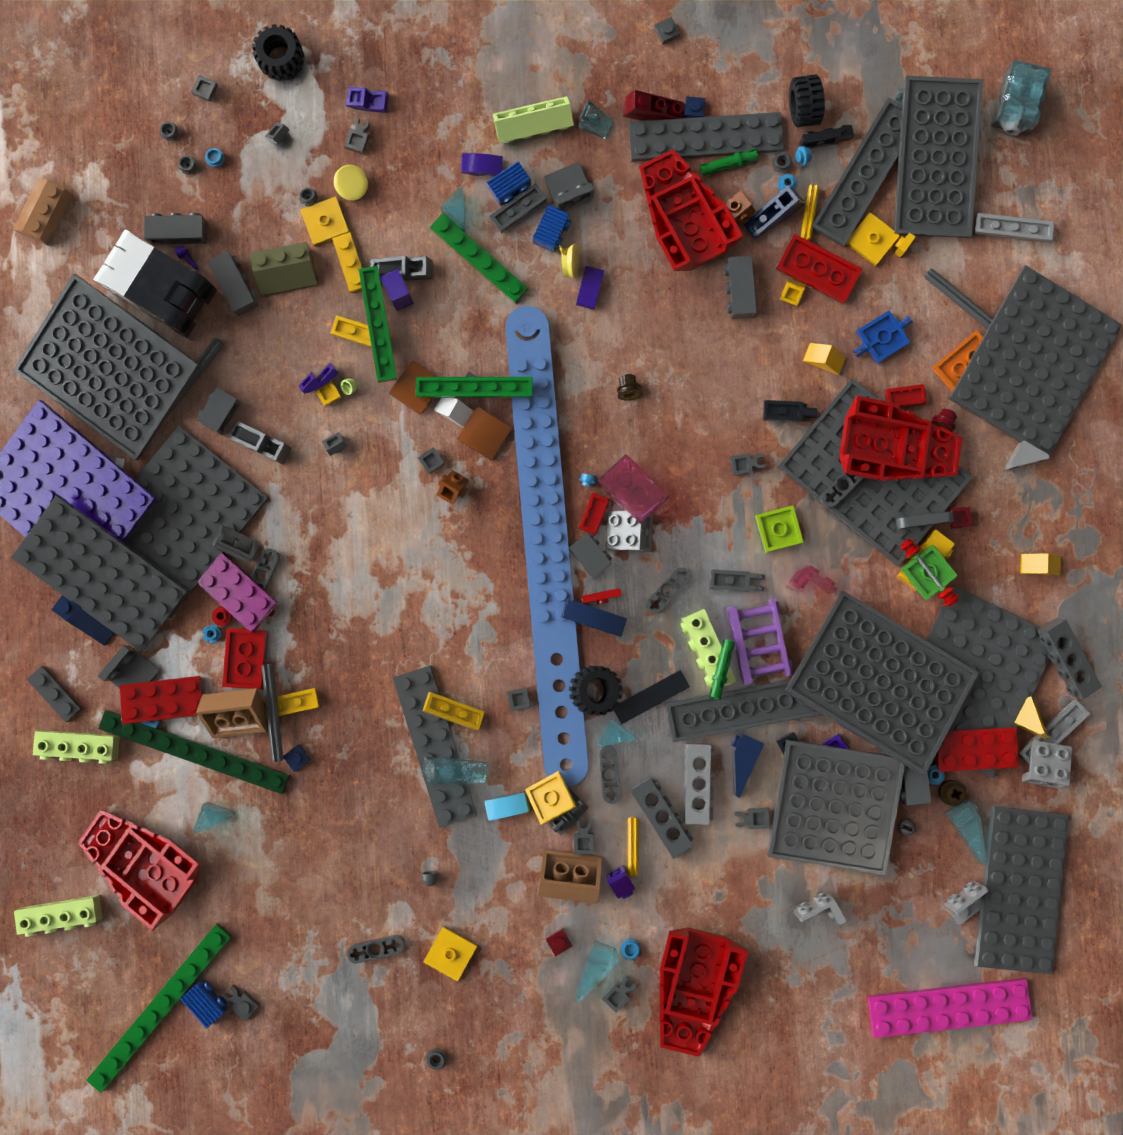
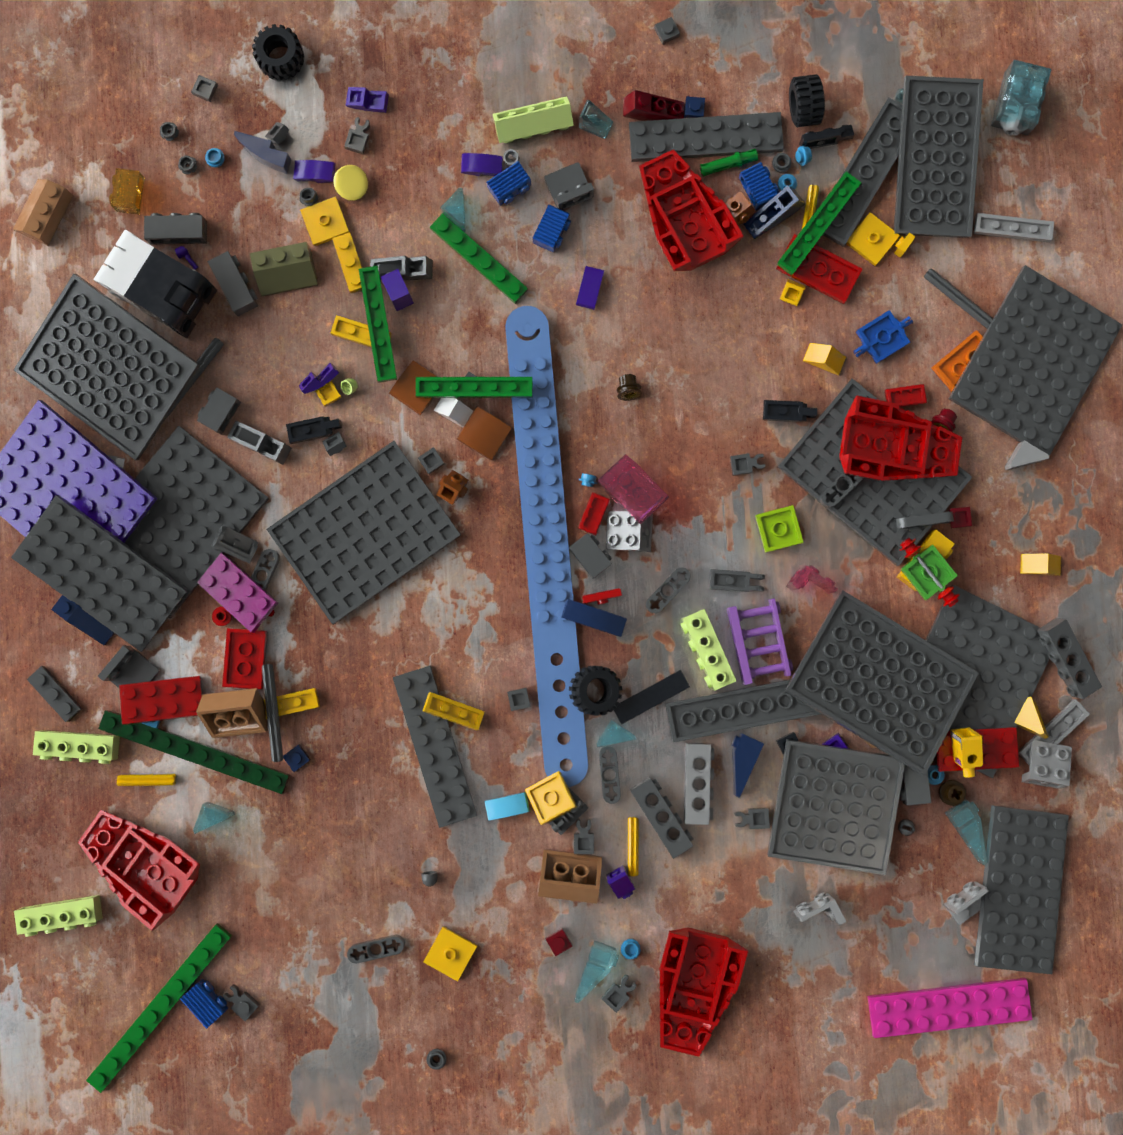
(127, 191): none -> clear yellow brick
(146, 780): none -> yellow axle
(217, 634): dark azure plate -> none
(264, 151): none -> dark blue slope
(311, 429): none -> black hinge
(314, 170): none -> dark purple slope
(363, 532): none -> dark grey plate
(454, 770): clear light blue slope -> none
(512, 152): none -> light grey hinge
(518, 208): dark grey plate -> none
(570, 260): light yellow piece -> none
(719, 678): green pin -> none
(740, 287): dark grey brick -> none
(758, 185): none -> blue brick
(818, 223): none -> green plate
(967, 750): none -> yellow torso

